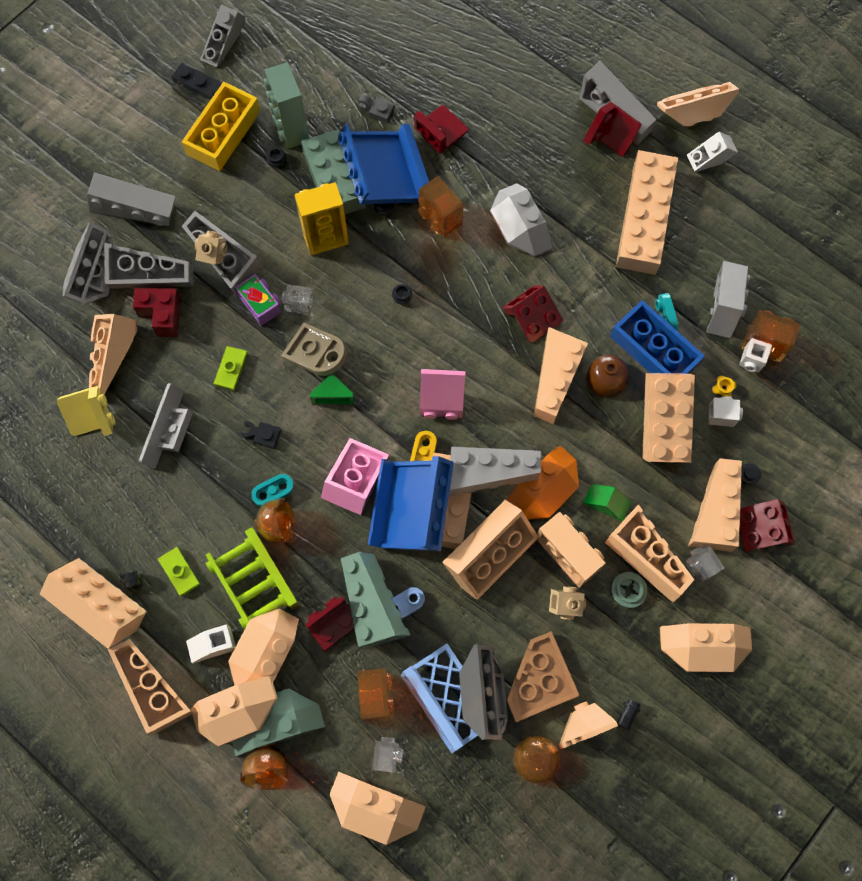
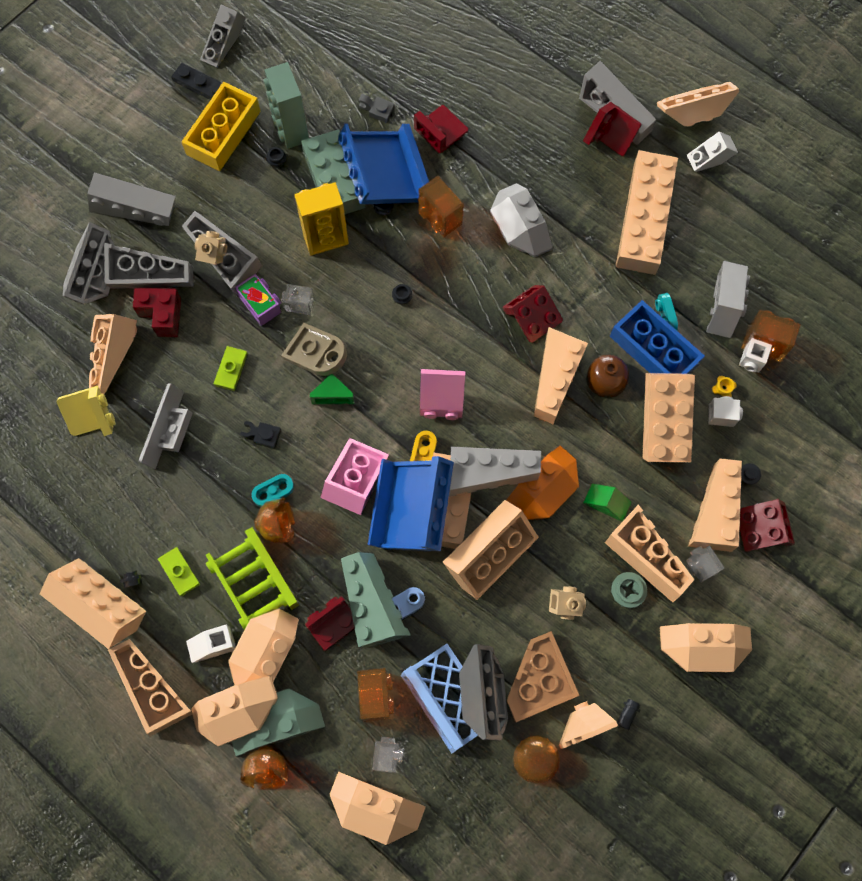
(570, 549): light nougat brick -> none

